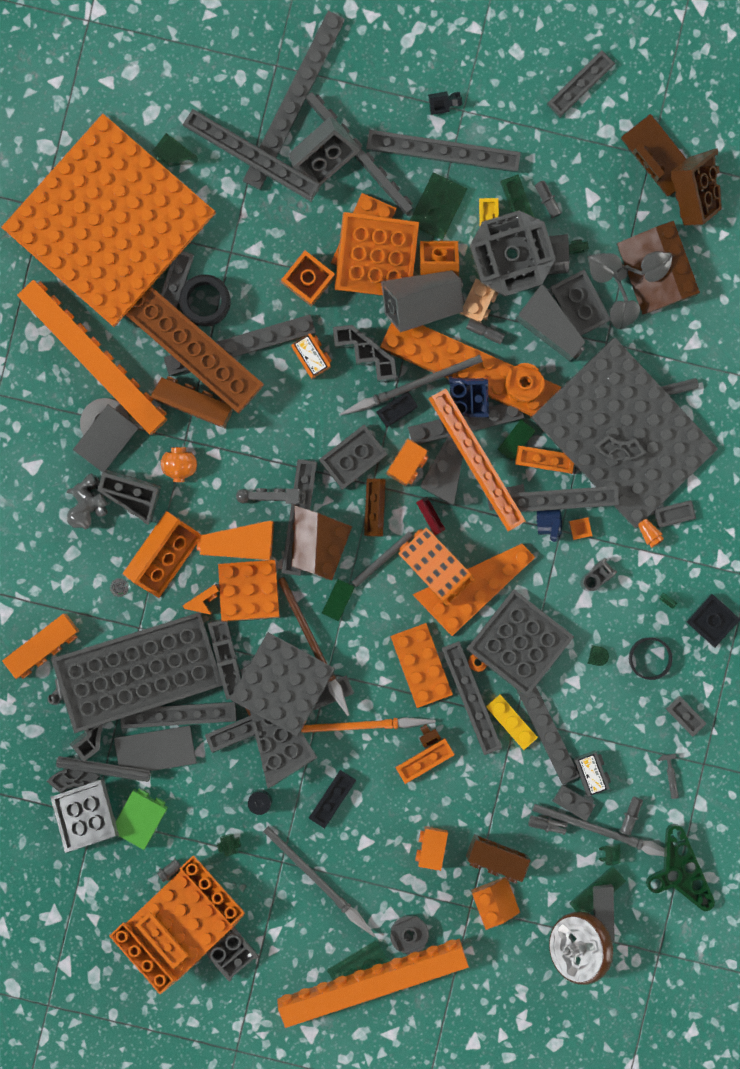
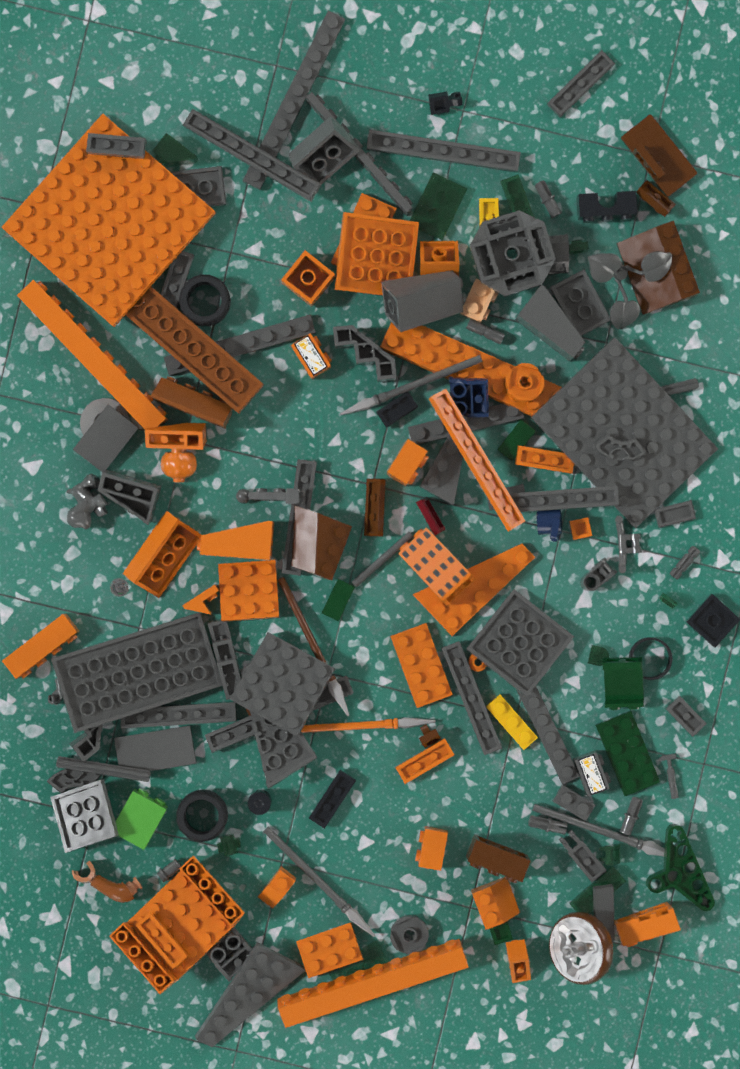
(116, 145): none -> dark grey plate
(116, 891): none -> dark orange piece
(177, 436): none -> orange slope
(191, 833): none -> black tyre
(205, 183): none -> dark grey tile
(255, 983): none -> dark grey wing
(277, 887): none -> orange slope
(329, 950): none -> orange plate
(353, 457): dark grey plate -> none
(501, 933): none -> dark green plate
(518, 961): none -> orange slope
(584, 857): none -> dark grey hinge
(589, 207): none -> black arch
(623, 551): none -> dark grey piece
(623, 683): none -> dark green panel
(627, 753): none -> dark green plate
(647, 924): none -> orange wedge
(650, 533): orange cone -> none
(655, 198): none -> reddish brown plate
(685, 562): none -> dark grey axle
(697, 188): reddish brown wedge -> none

